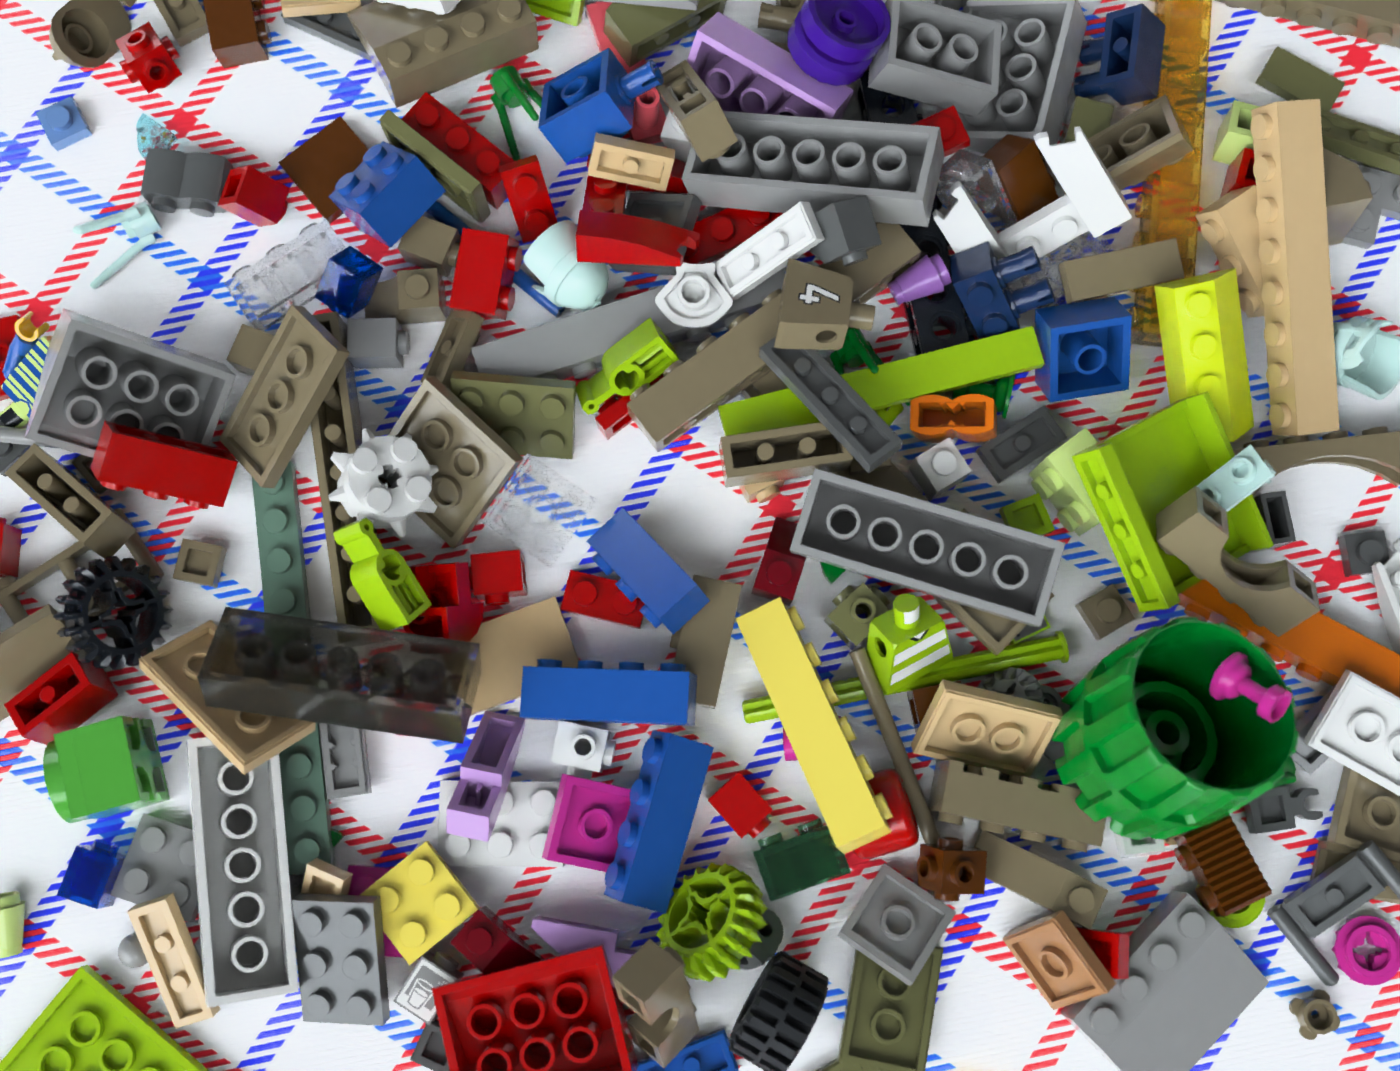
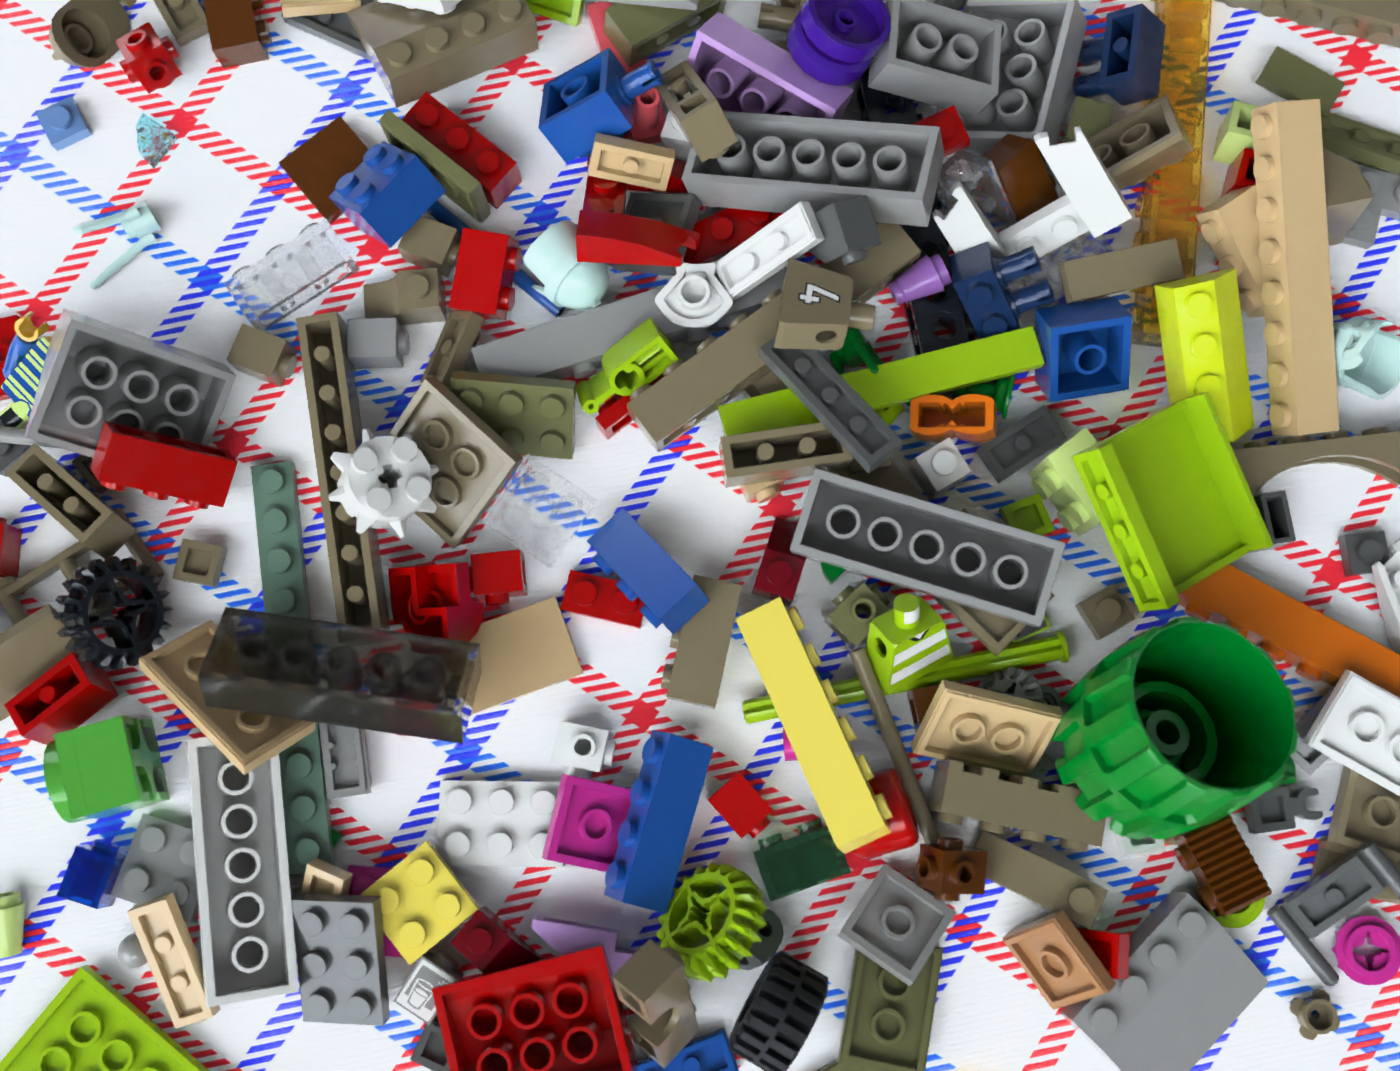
(184, 181): dark grey brick -> none
(254, 196): red brick -> none
(283, 396): dark tan plate -> none
(348, 282): clear blue brick -> none
(381, 577): lime piece -> none
(485, 776): lavender slope -> none
(512, 91): green plant -> none
(528, 197): red plate -> none
(609, 694): blue brick -> none
(1234, 679): dark pink piece -> none
(1238, 478): light aqua hinge -> none
(1270, 593): dark tan arch -> none

